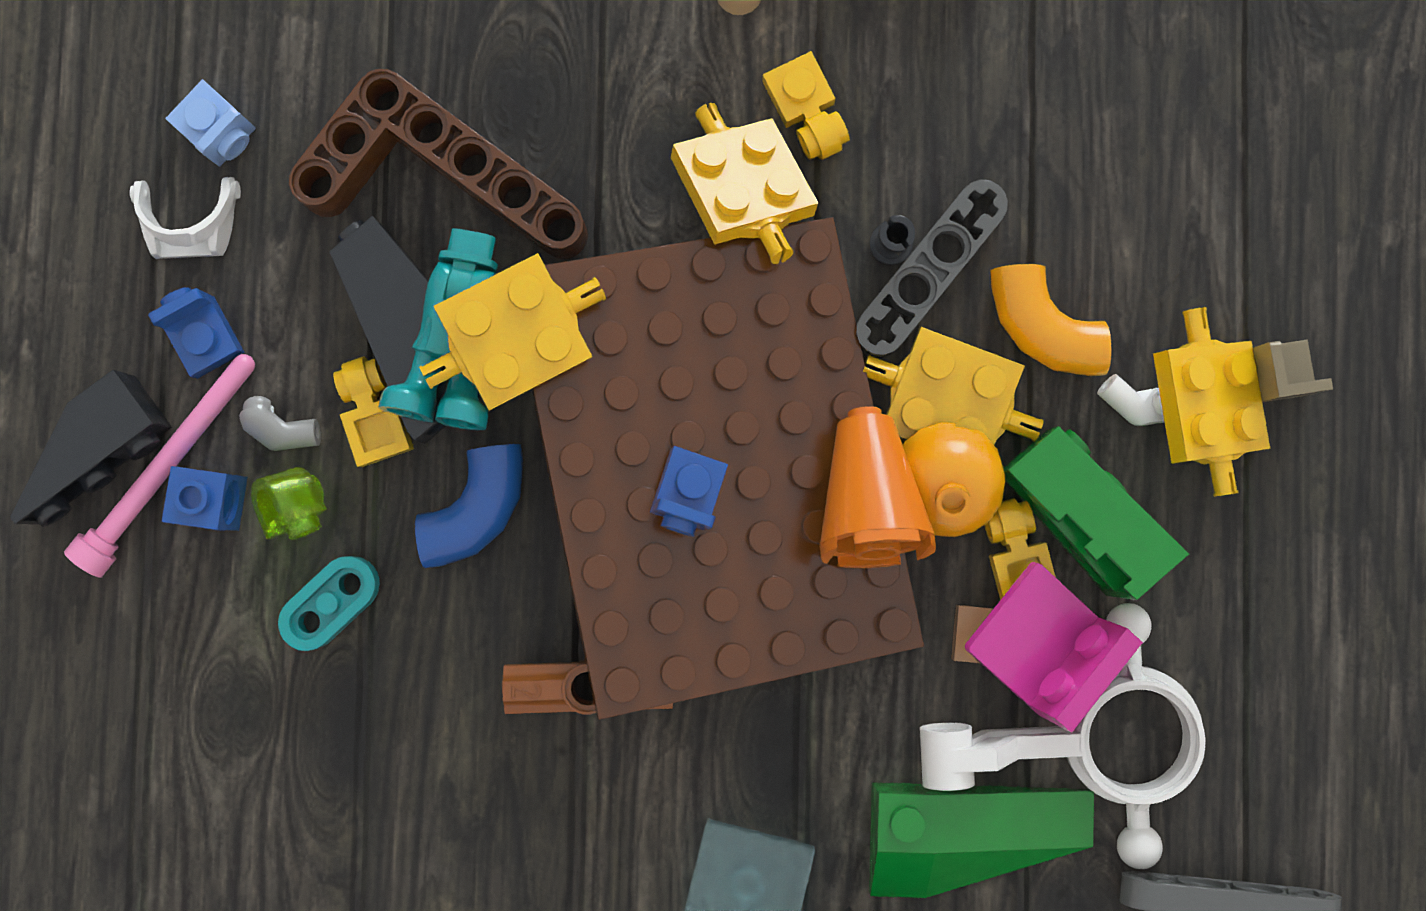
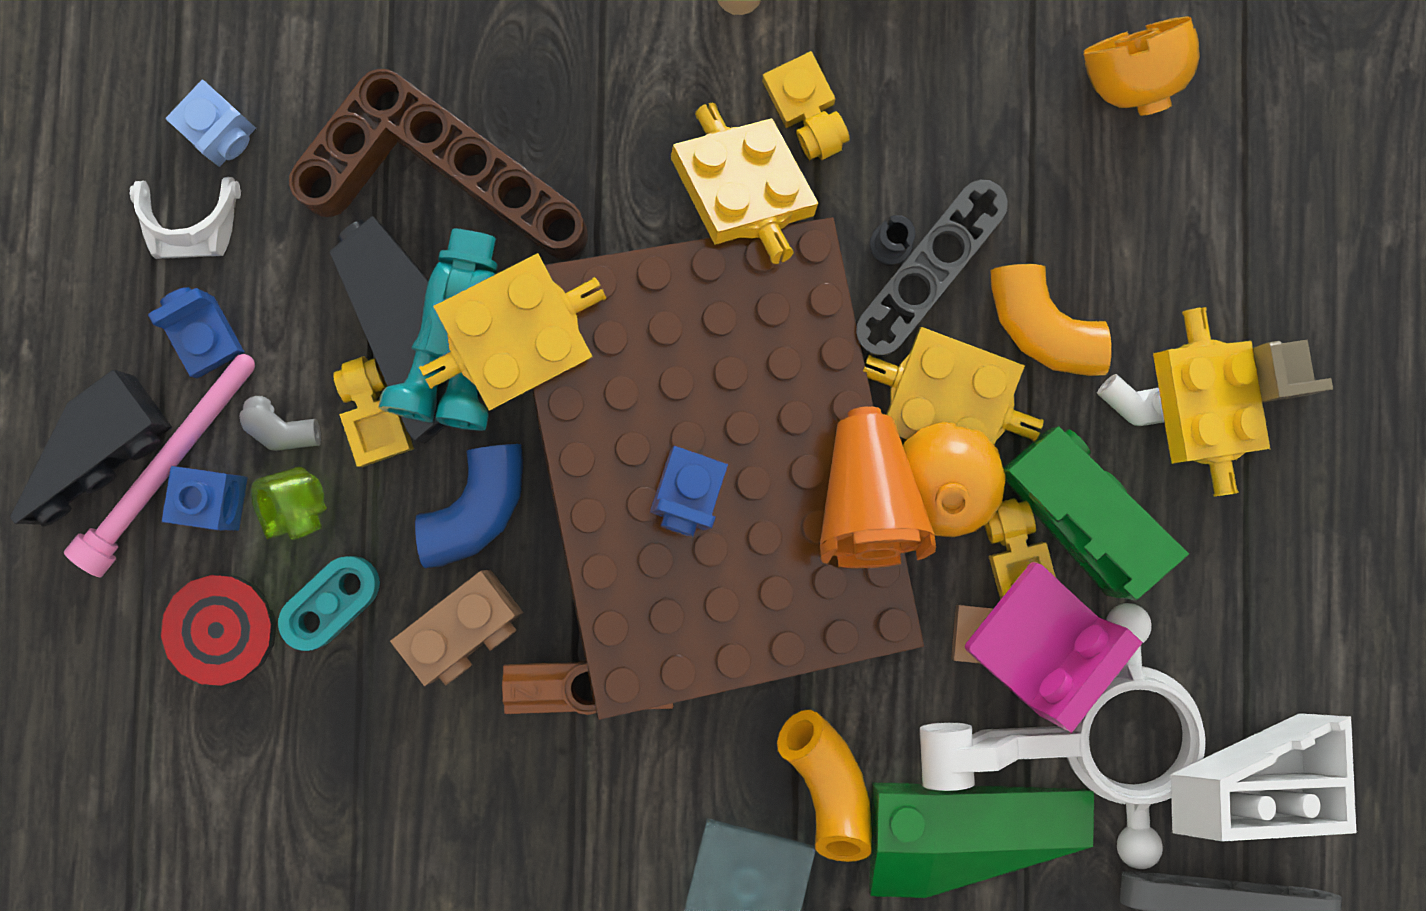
(218, 629): none -> red tile
(456, 627): none -> medium nougat brick
(834, 785): none -> light orange cylinder
(1145, 65): none -> light orange cylinder
(1272, 784): none -> white wedge

